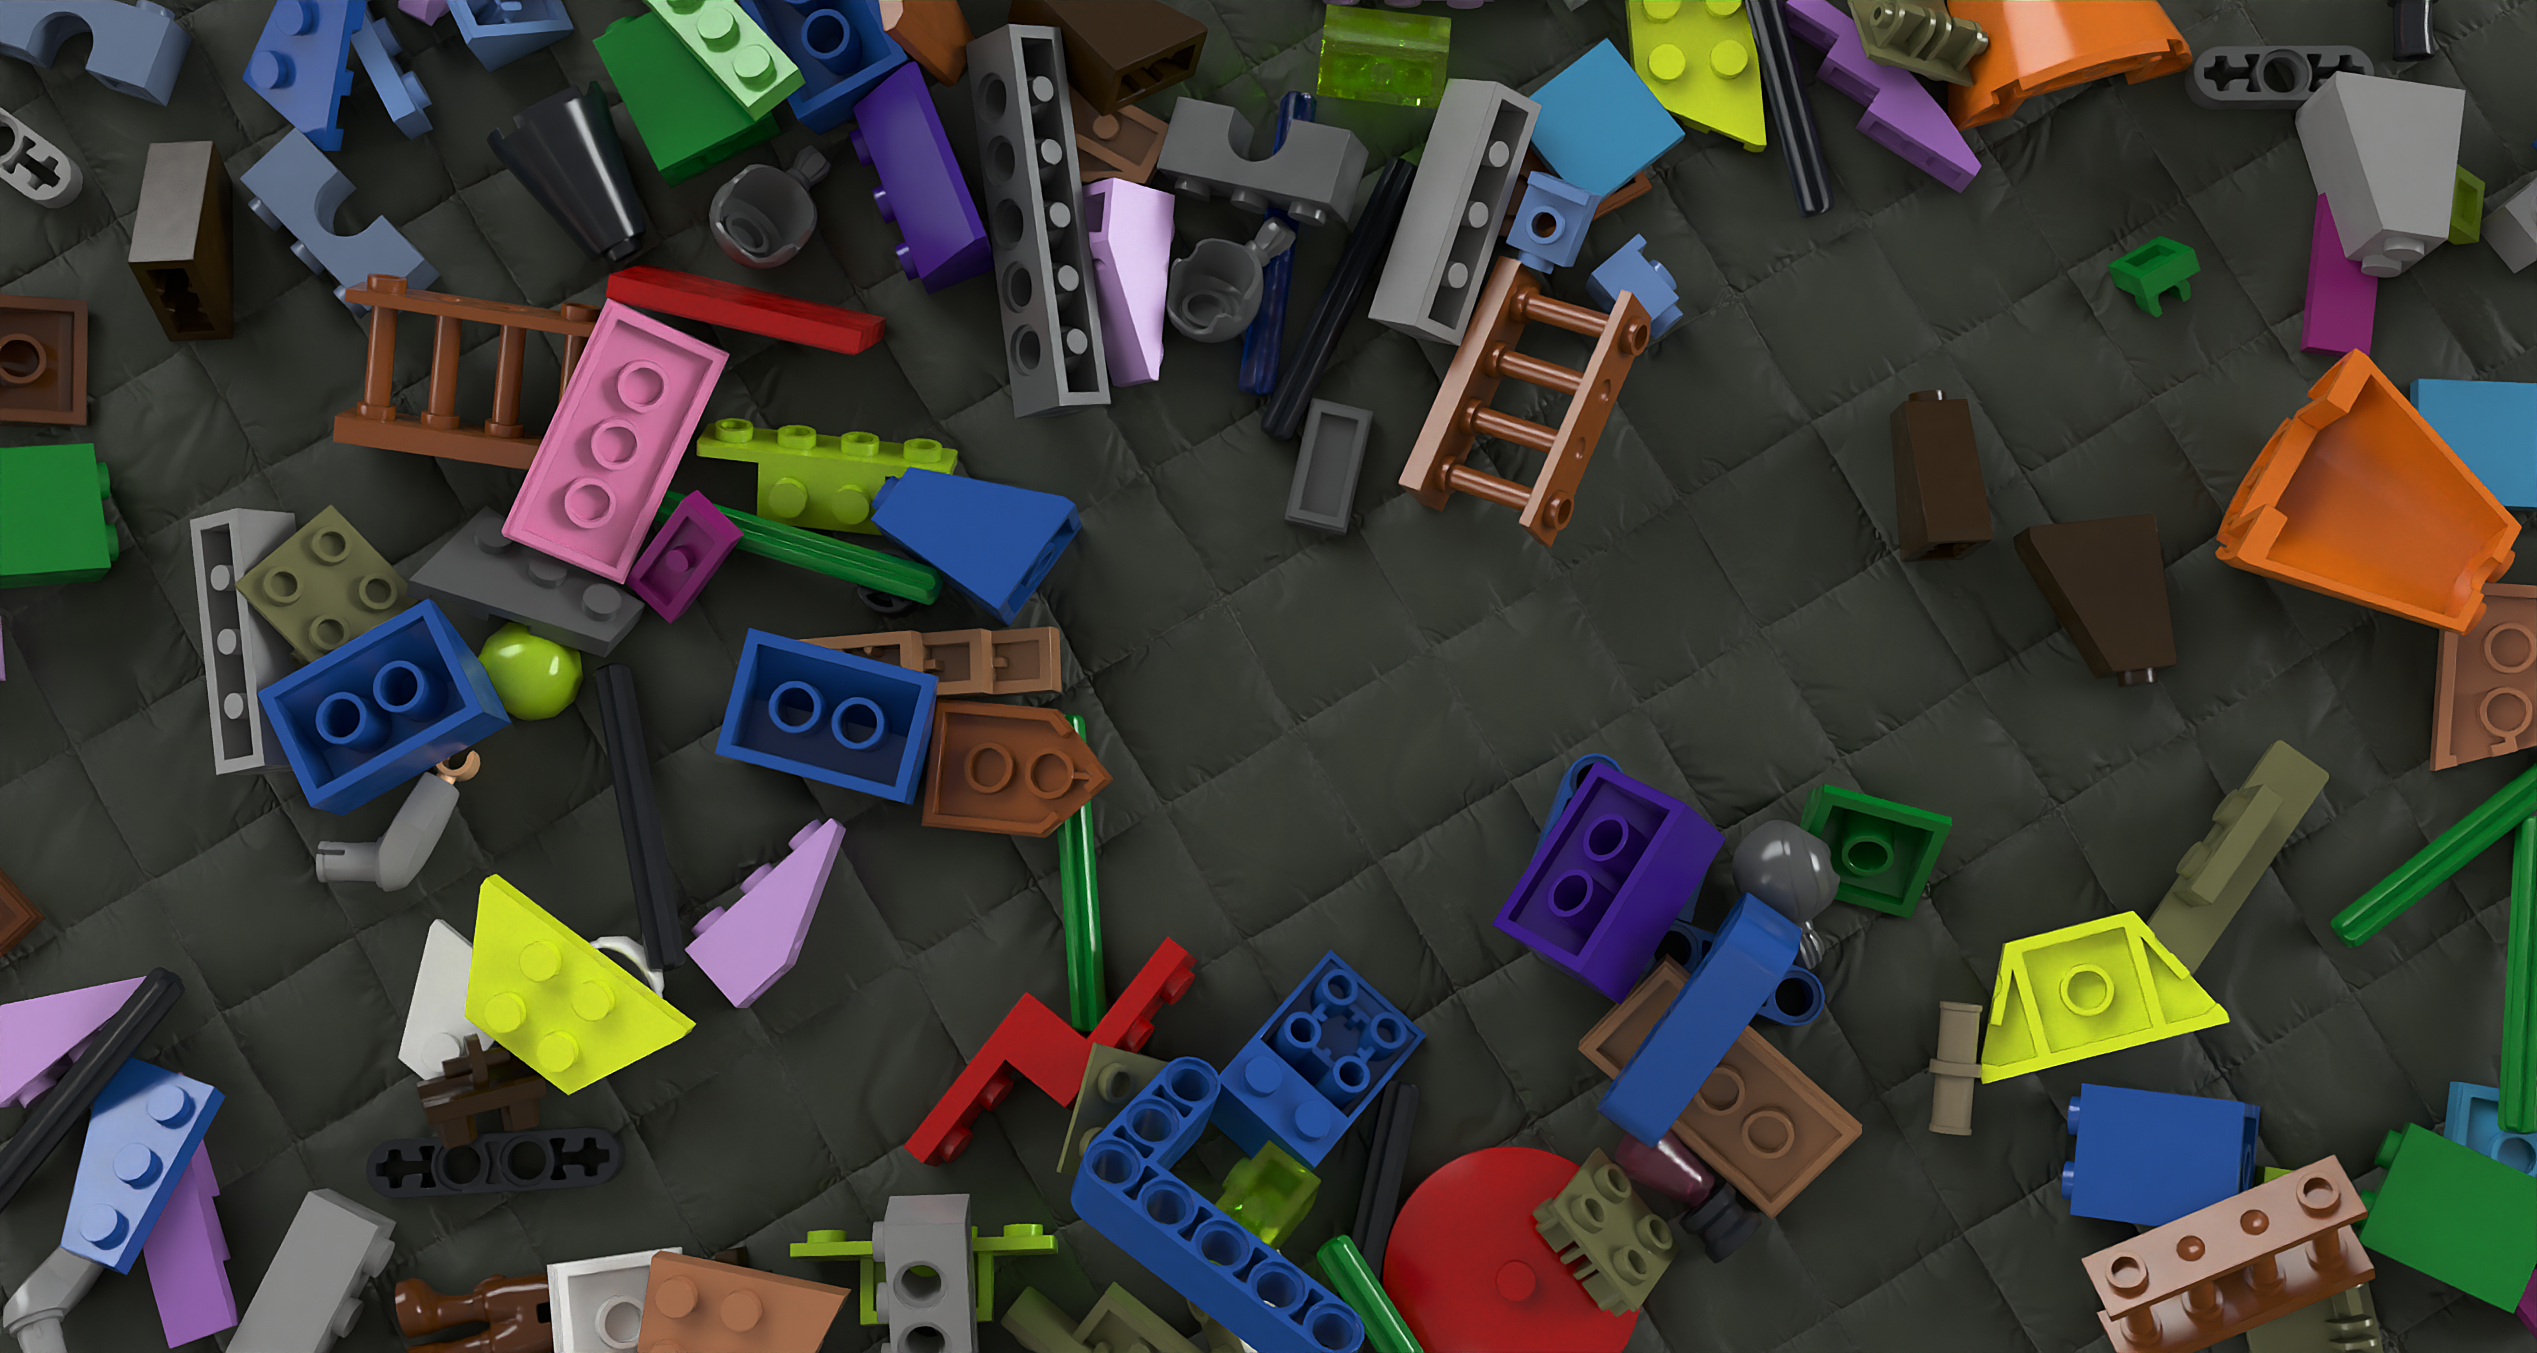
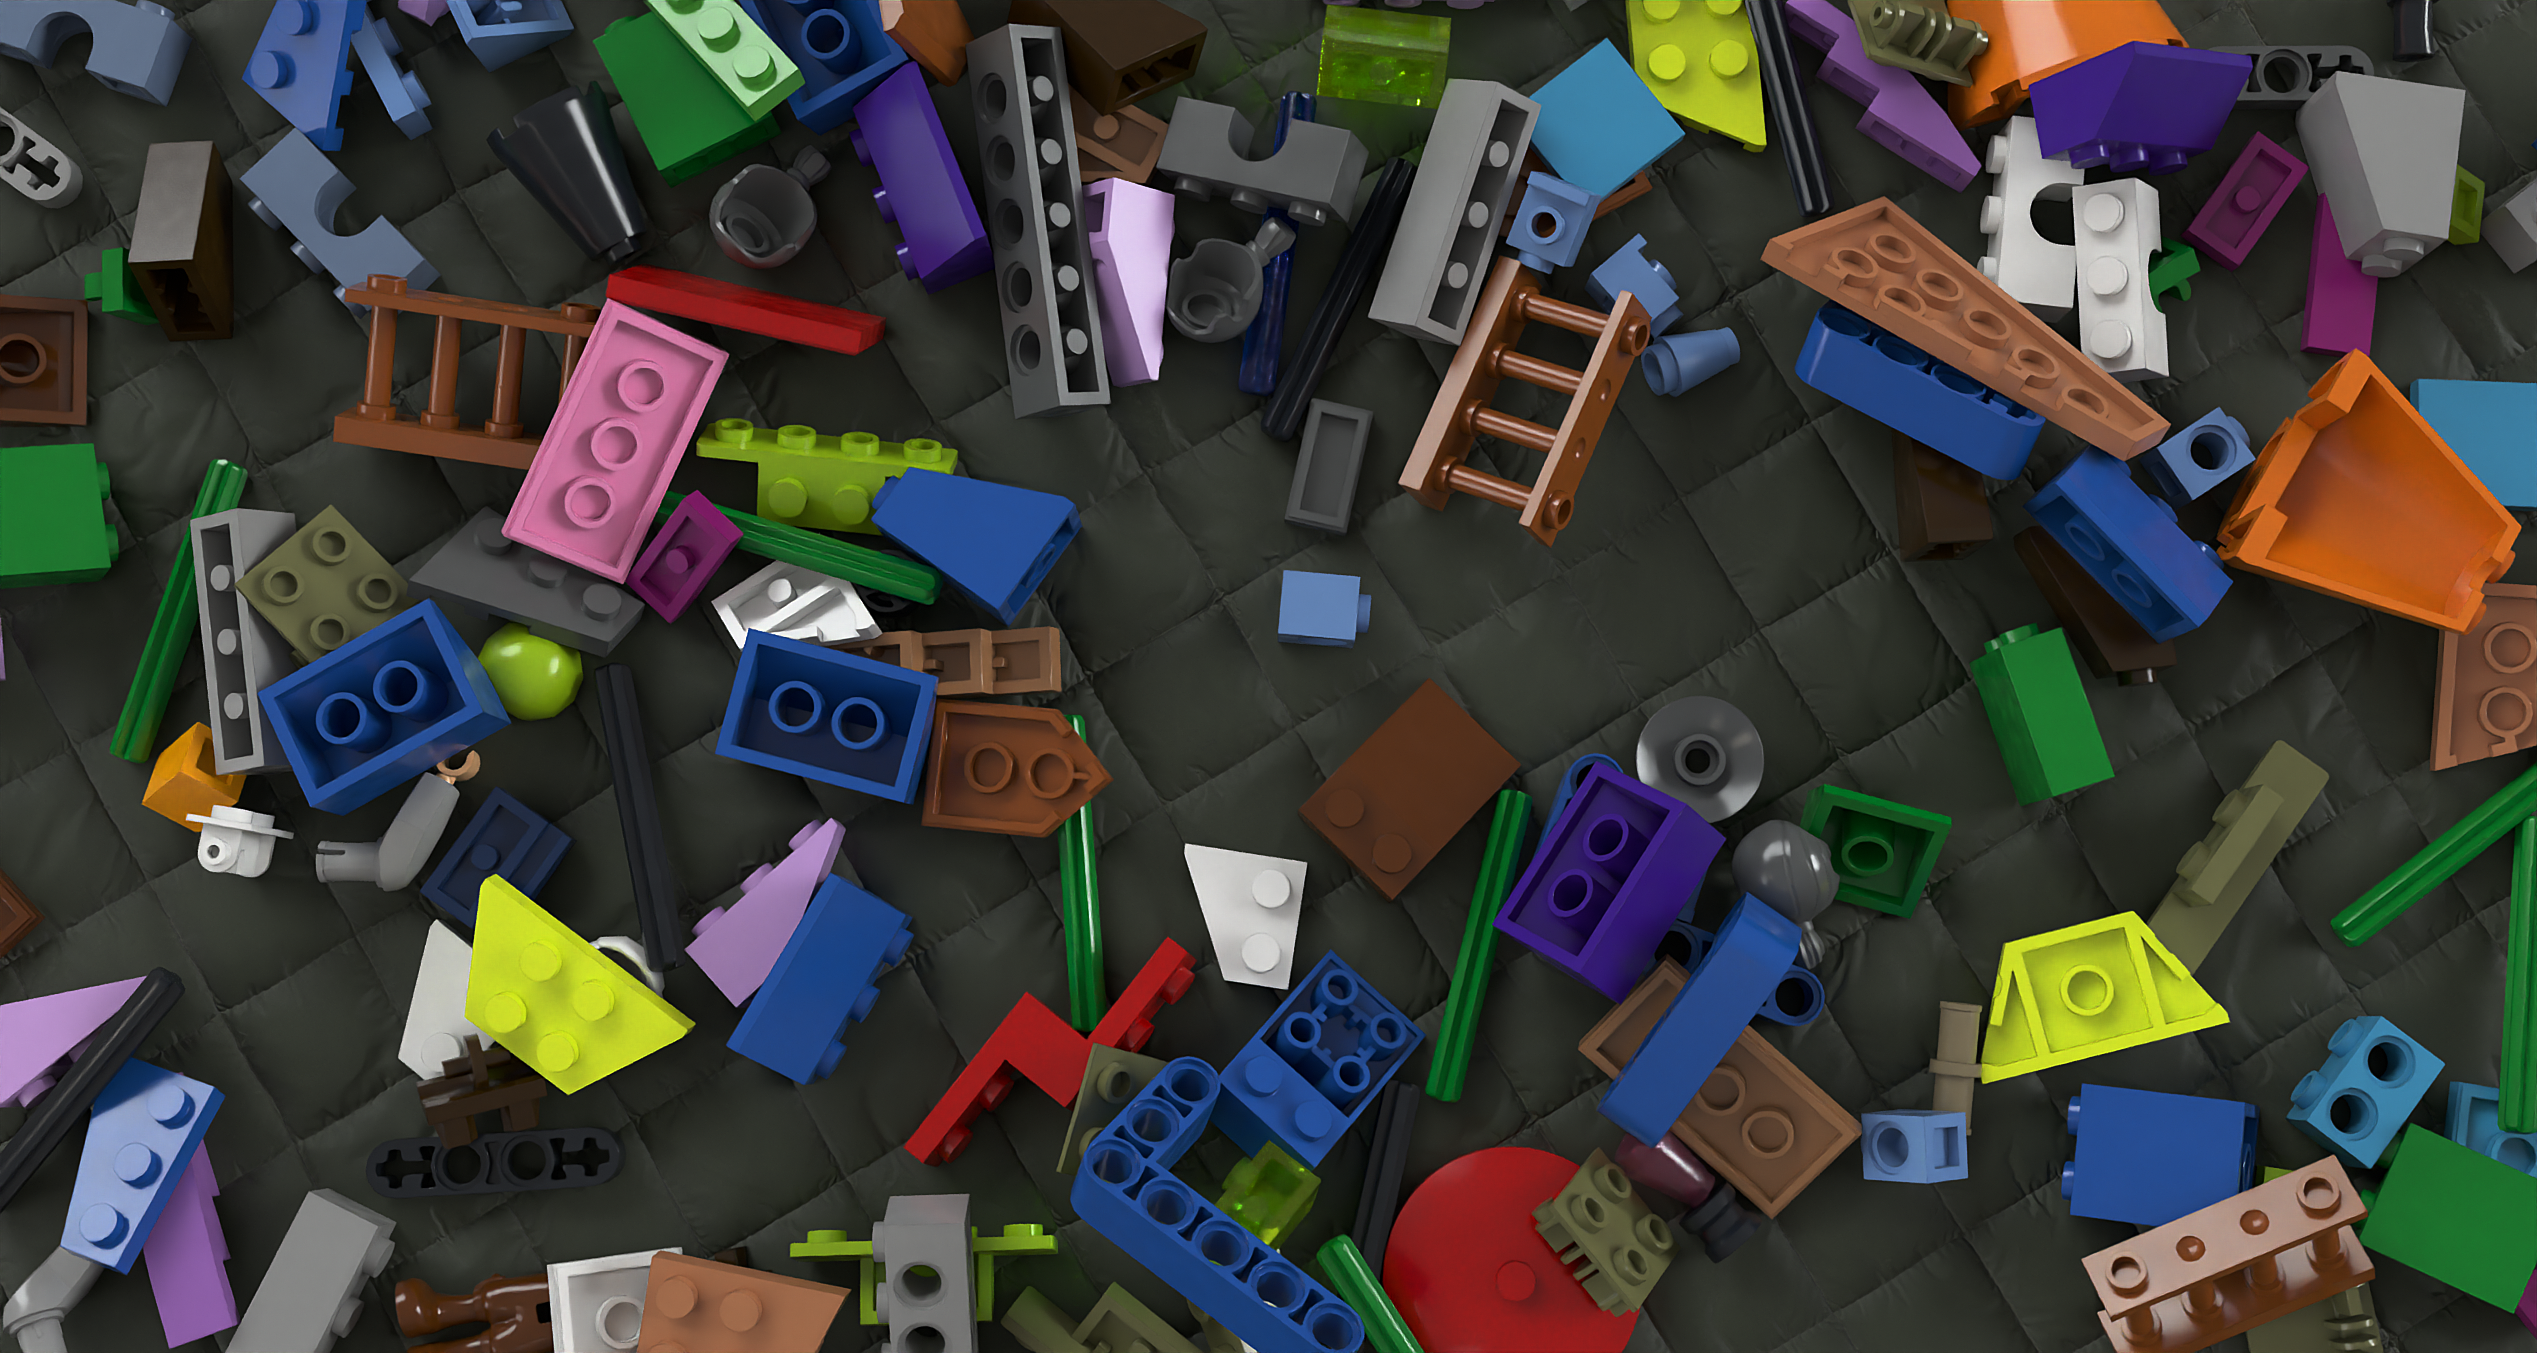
(118, 289): none -> green tile
(172, 625): none -> green axle
(188, 781): none -> light orange panel
(237, 841): none -> white hinge
(499, 840): none -> dark blue plate
(796, 606): none -> white wing
(822, 982): none -> blue slope
(1249, 911): none -> white wing
(1322, 609): none -> medium blue brick
(1408, 789): none -> reddish brown slope
(1478, 946): none -> green axle
(1687, 359): none -> medium blue cone
(1717, 731): none -> dark grey dish
(1914, 1146): none -> medium blue brick
(1916, 393): none -> blue beam
(1927, 294): none -> nougat wing
(2018, 258): none -> white arch
(2040, 714): none -> green brick
(2113, 243): none -> white arch
(2130, 544): none -> blue slope
(2138, 107): none -> dark purple slope
(2176, 472): none -> medium blue brick
(2244, 201): none -> magenta plate
(2375, 1104): none -> dark azure brick

